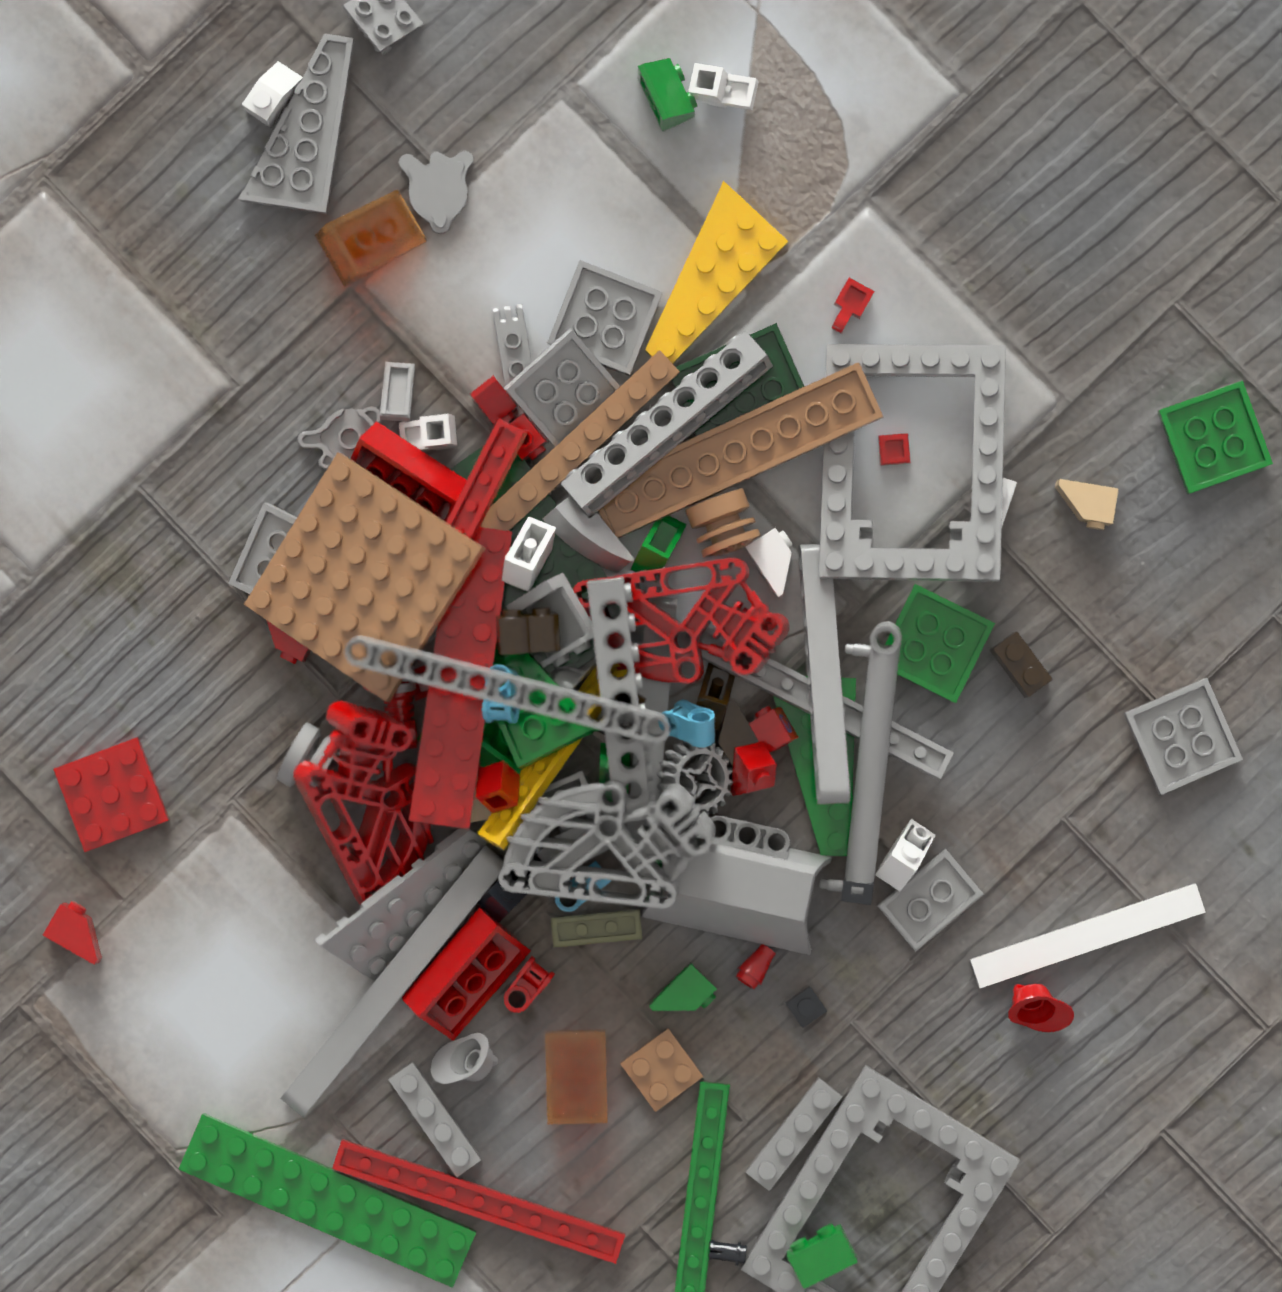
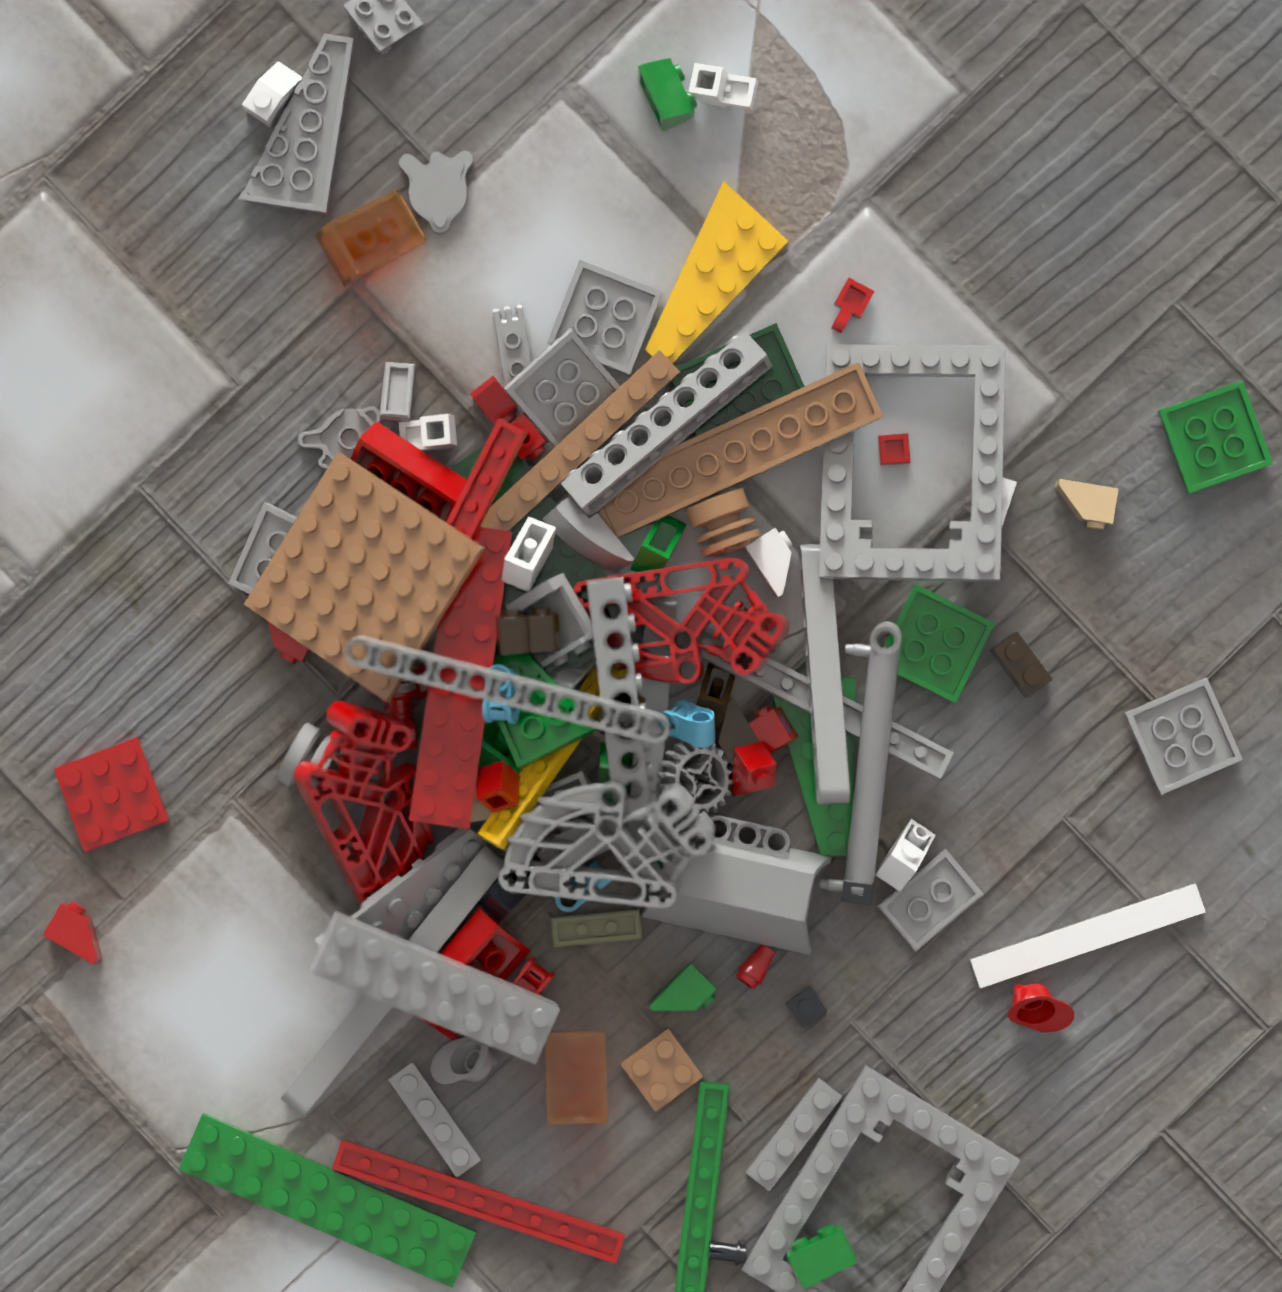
(434, 987): none -> light grey brick

